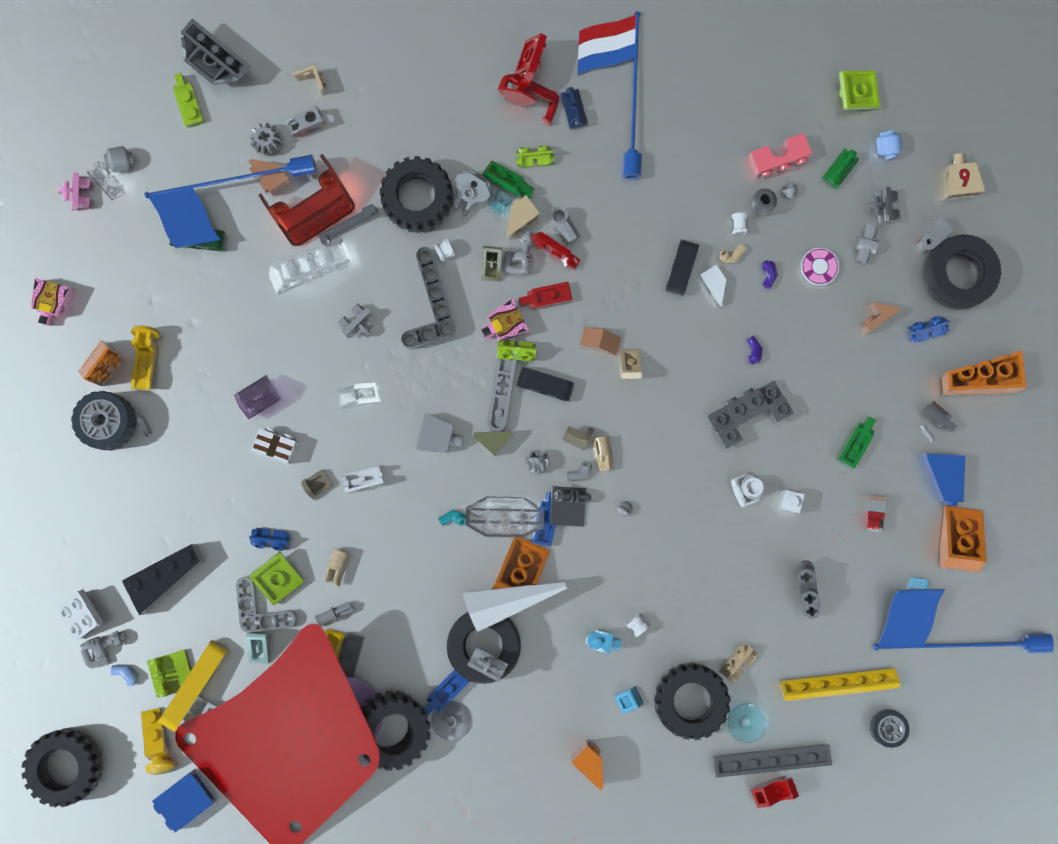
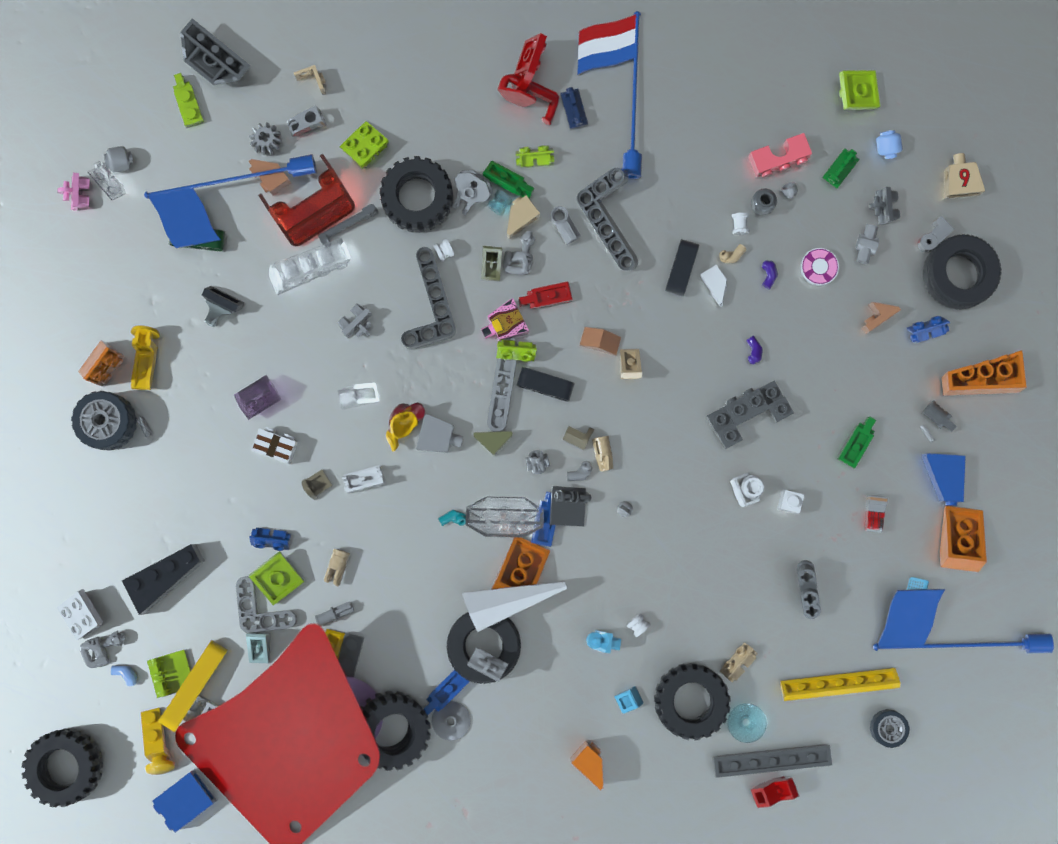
(50, 300): torso -> none
(219, 304): none -> black piece
(364, 144): none -> lime hinge
(402, 422): none -> yellow hair
(555, 249): red hinge -> none
(605, 218): none -> dark grey beam

